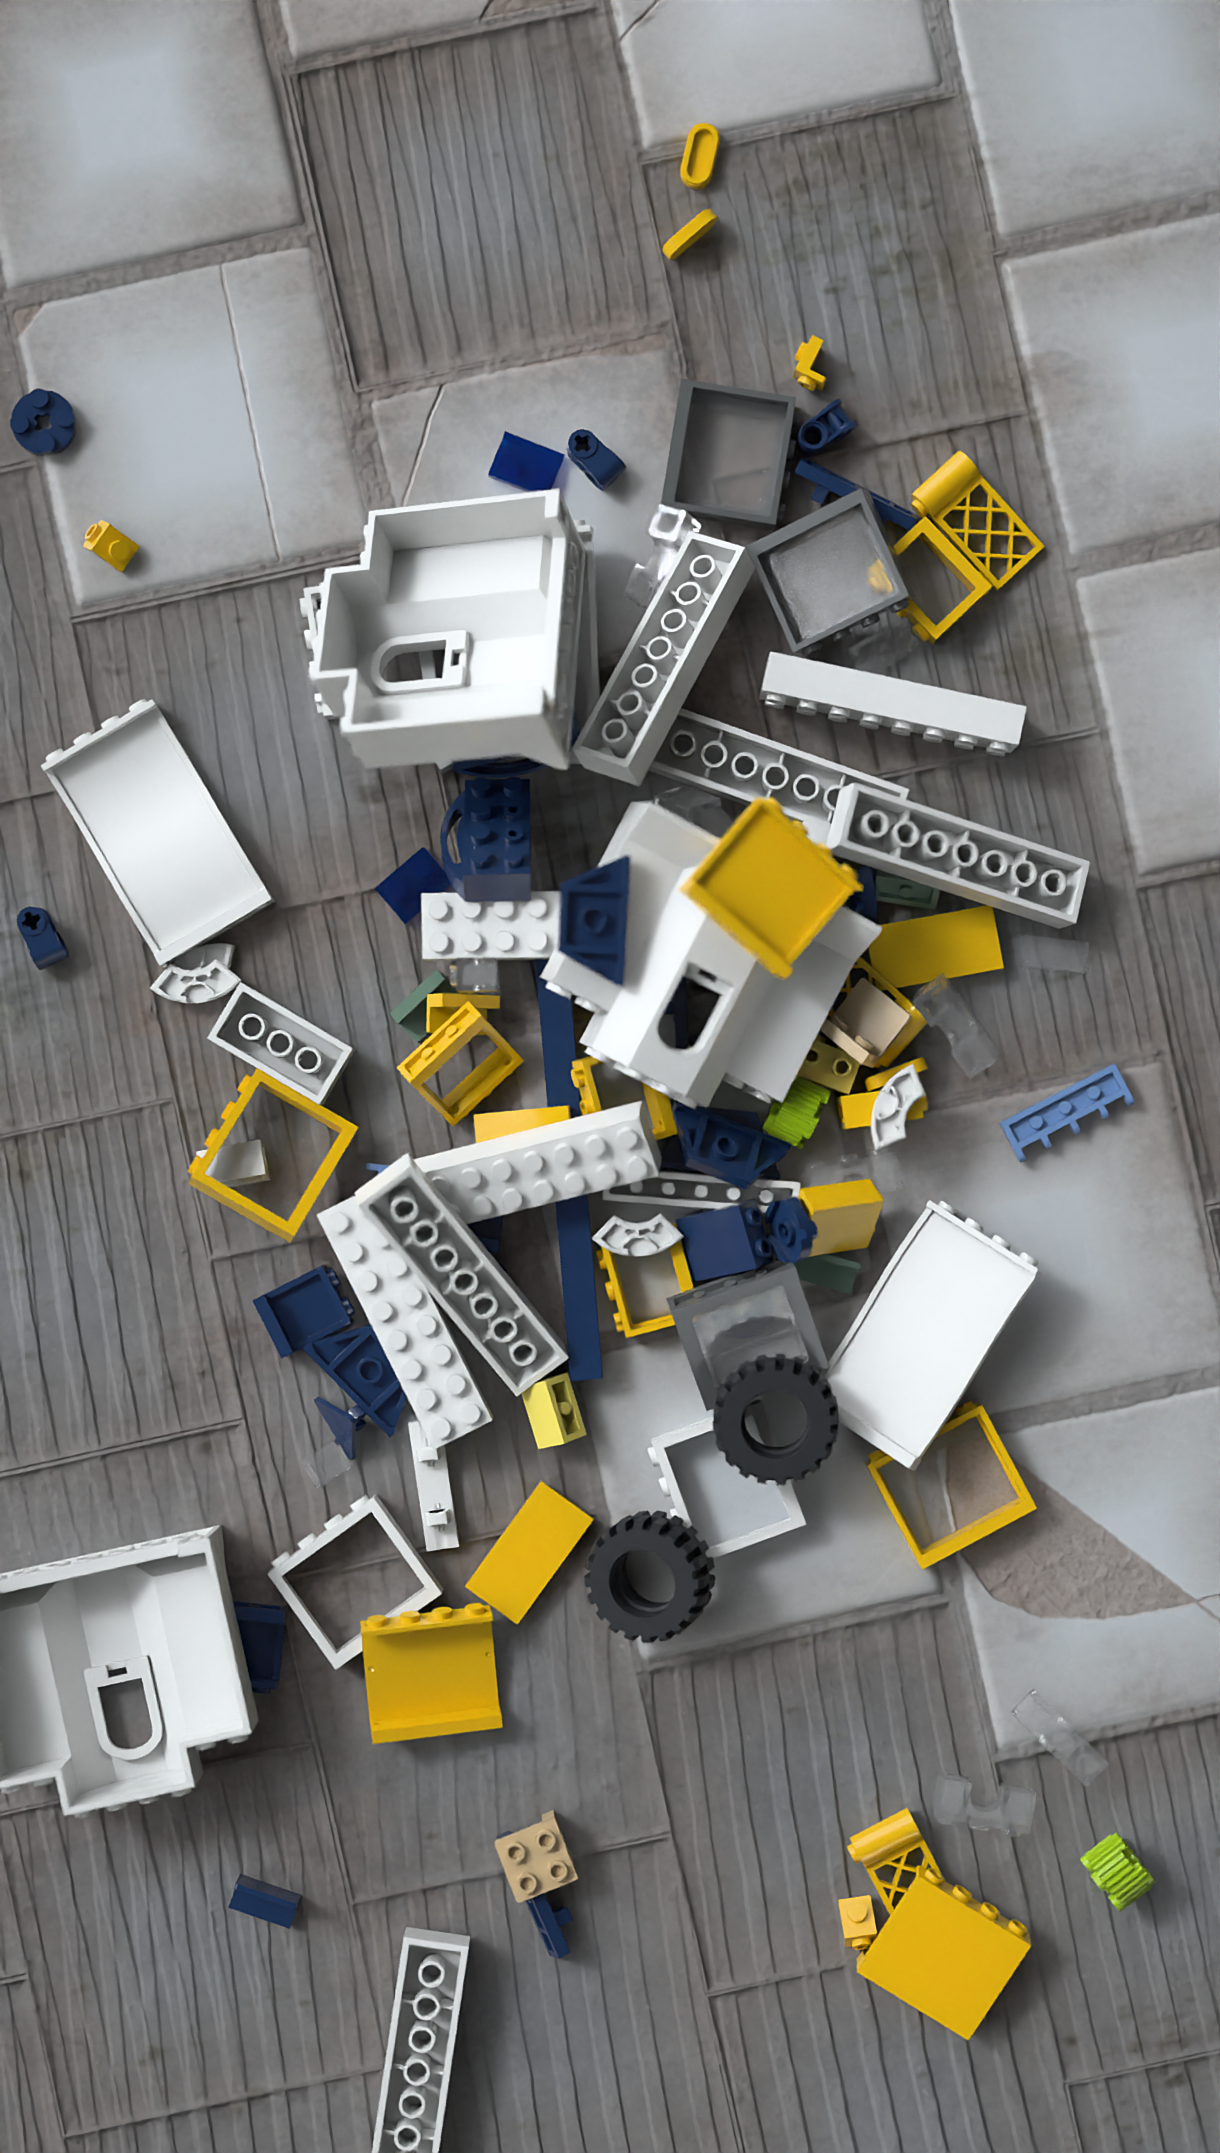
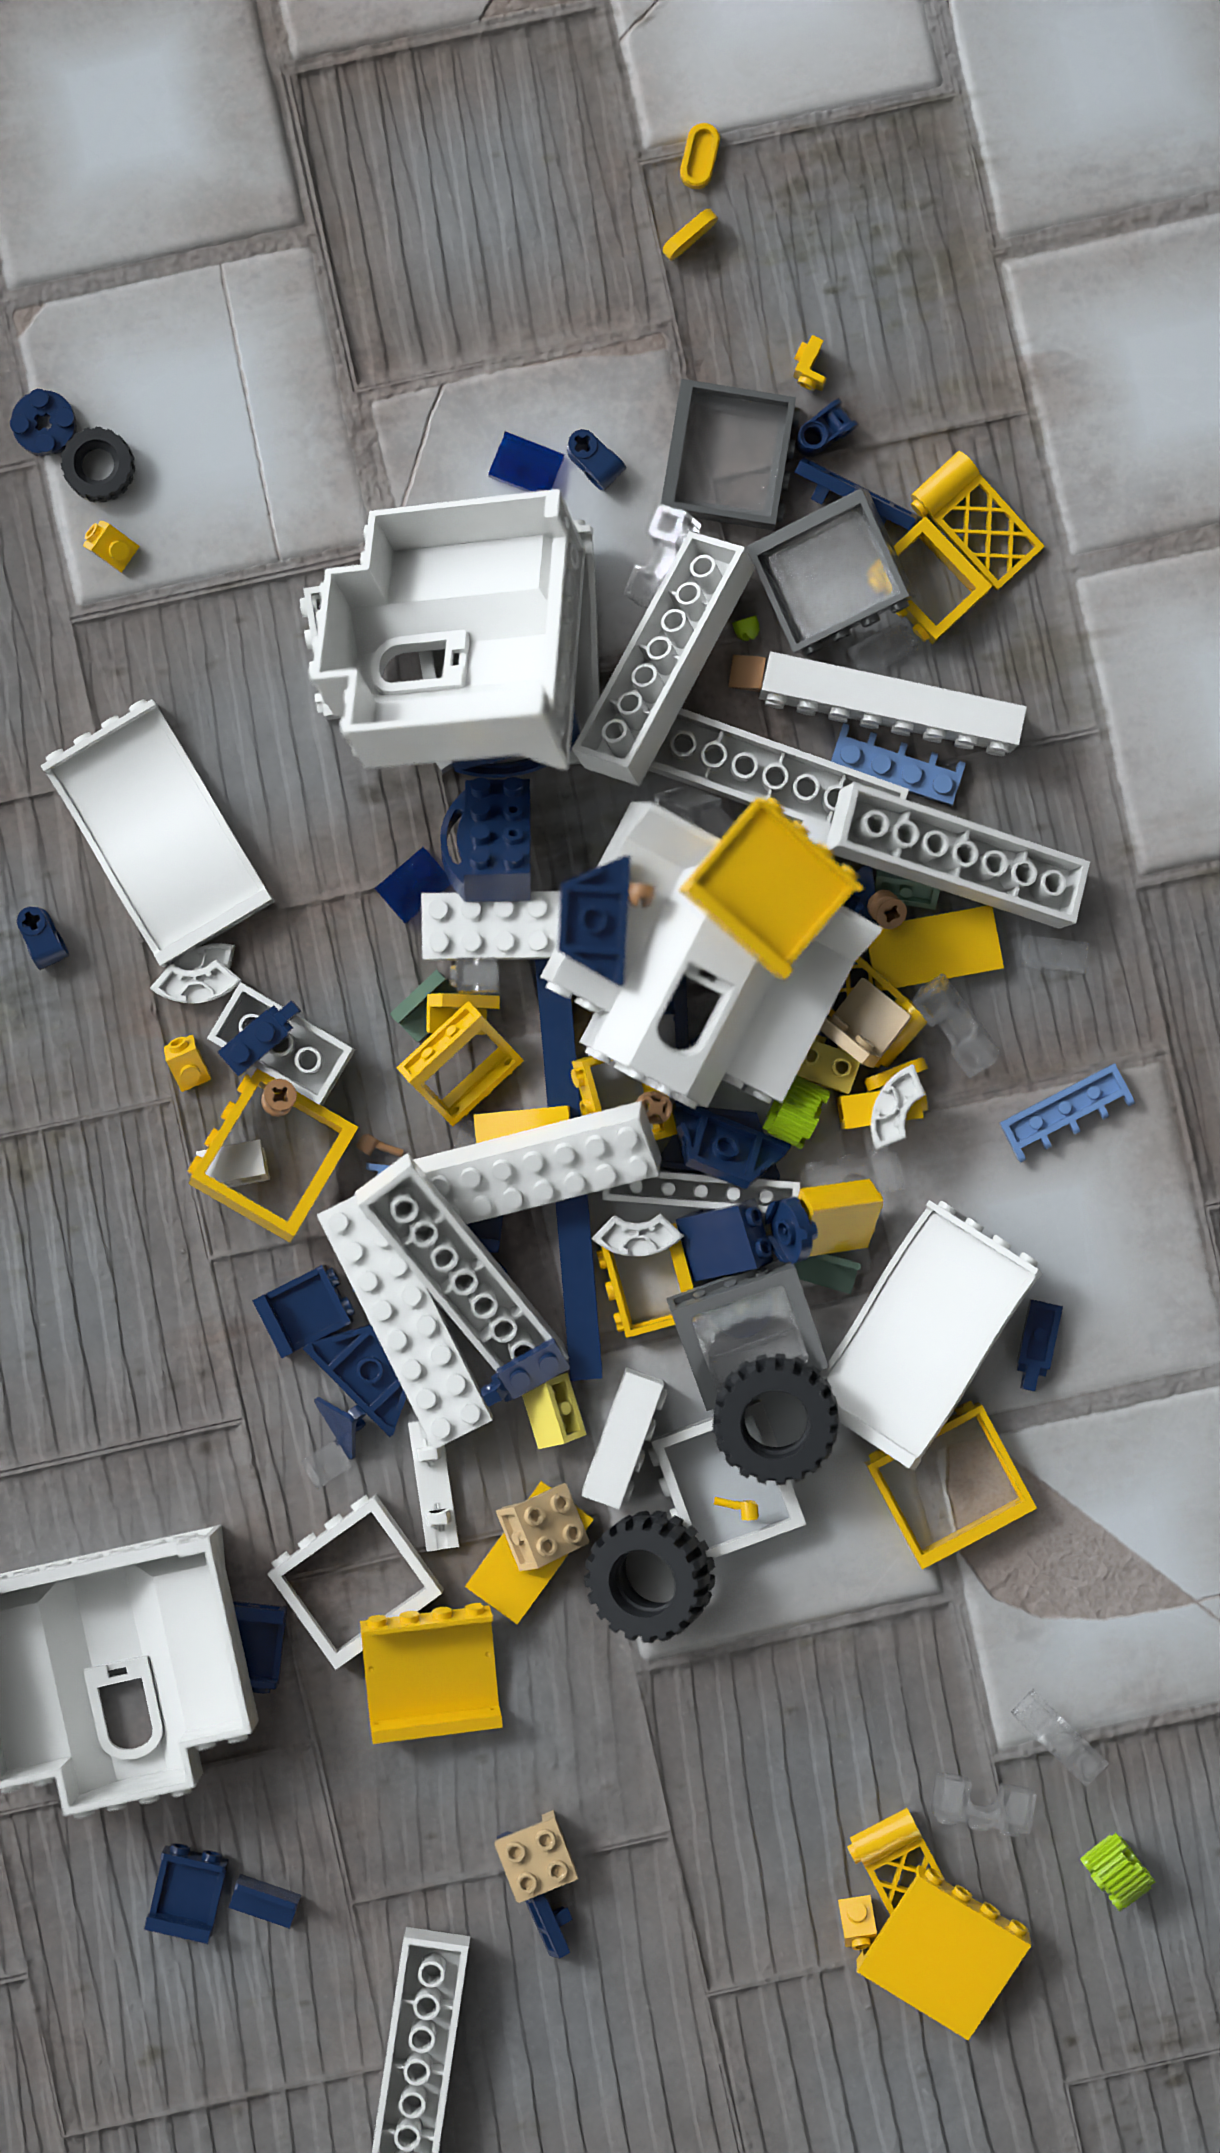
(98, 489): none -> black tyre
(186, 1063): none -> yellow bracket
(187, 1893): none -> dark blue panel
(259, 1038): none -> dark blue hinge
(274, 1103): none -> medium nougat wheel
(368, 1143): none -> medium nougat hand
(525, 1373): none -> dark blue hinge
(543, 1528): none -> tan bracket
(622, 1438): none -> white brick
(641, 892): none -> medium nougat hinge
(659, 1106): none -> medium nougat wheel
(747, 628): none -> lime hinge
(747, 672): none -> medium nougat slope
(748, 1508): none -> yellow hand
(887, 901): none -> medium nougat wheel
(917, 776): none -> medium blue hinge
(1038, 1342): none -> dark blue hinge

